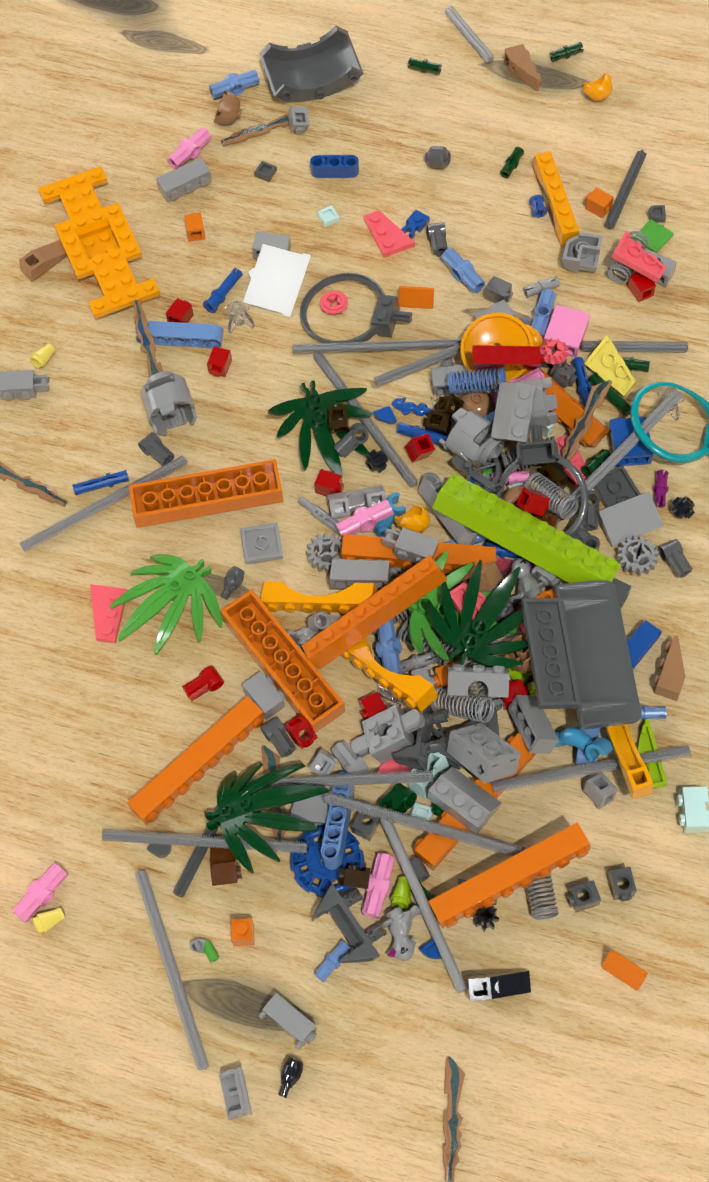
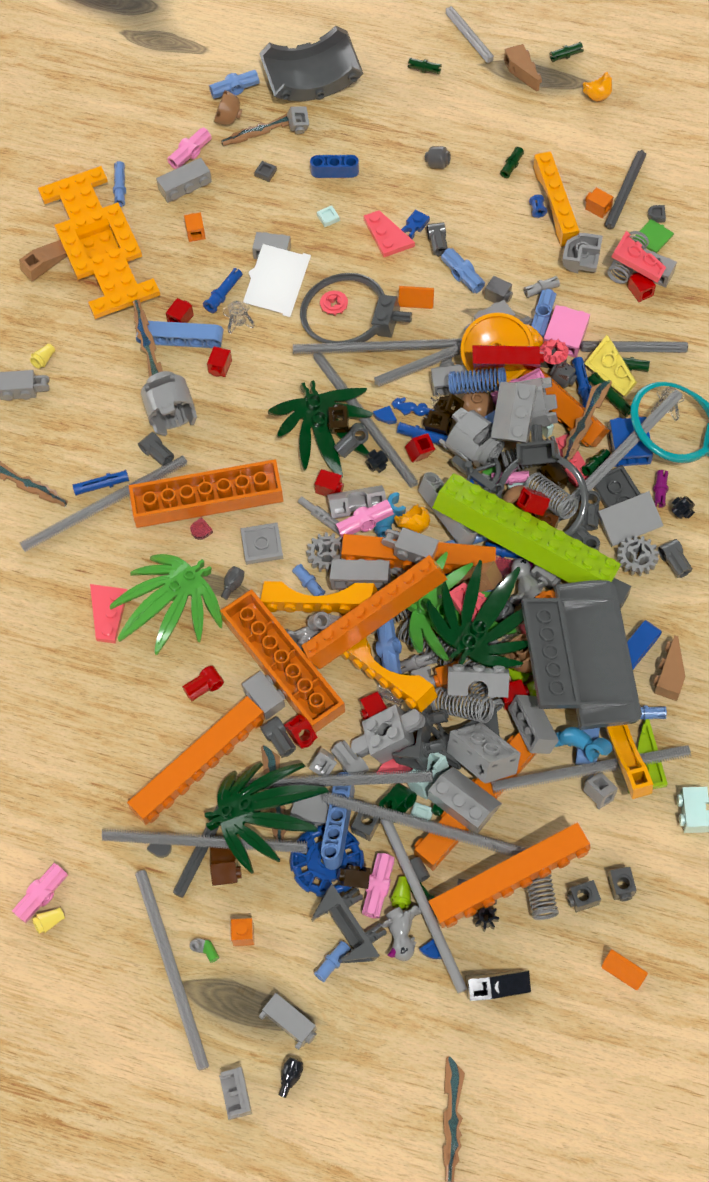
(119, 183): none -> medium blue pin
(200, 529): none -> clear pink tile
(308, 581): none -> medium blue pin

